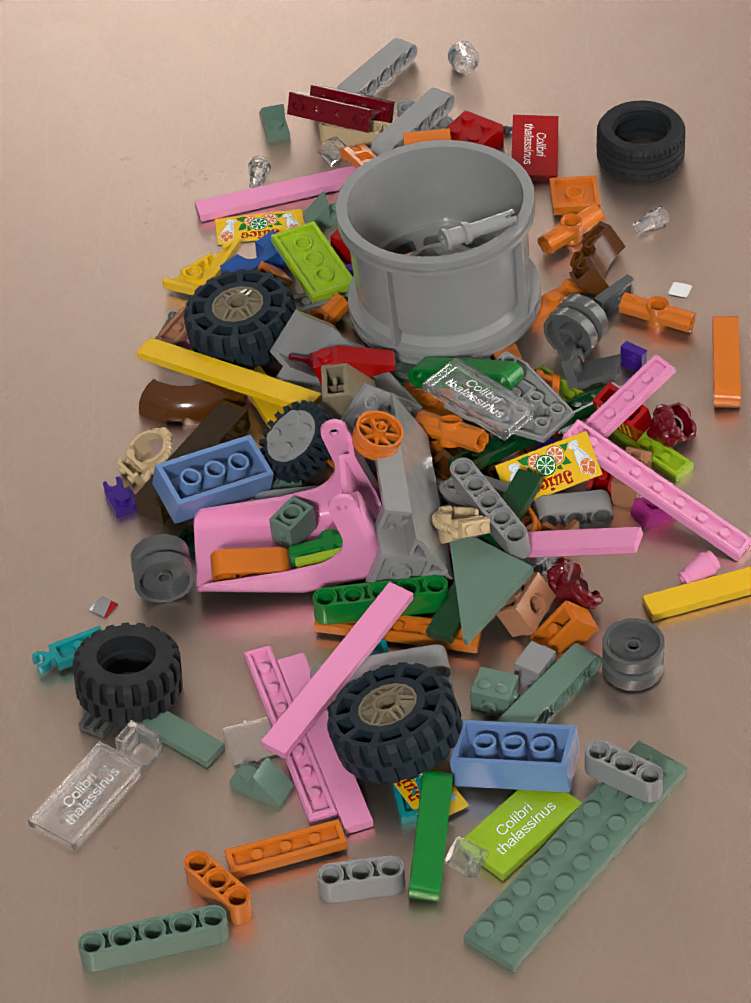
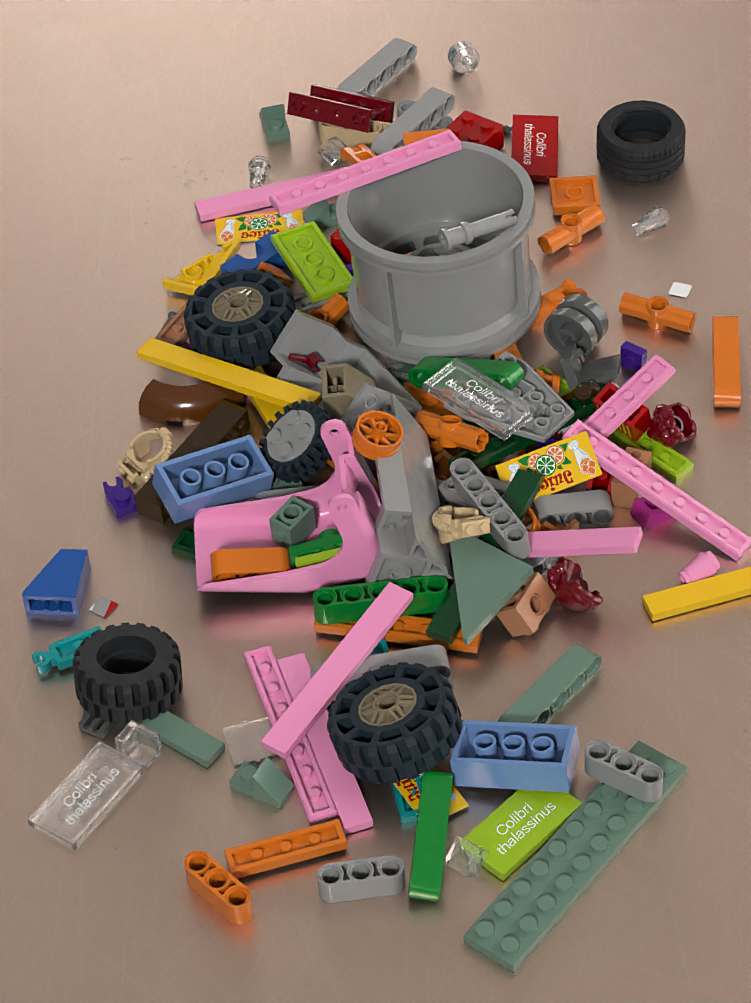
(59, 585): none -> blue slope
(162, 568): dark grey wheel -> none
(202, 927): sand green beam -> none
(365, 172): none -> bright pink tile
(366, 360): red slope -> none
(494, 691): sand green head -> none
(533, 663): light grey brick -> none
(565, 627): orange slope -> none
(583, 391): none -> dark brown piece
(594, 258): reddish brown brick -> none
(611, 297): dark grey tile -> none
(633, 654): dark grey wheel -> none

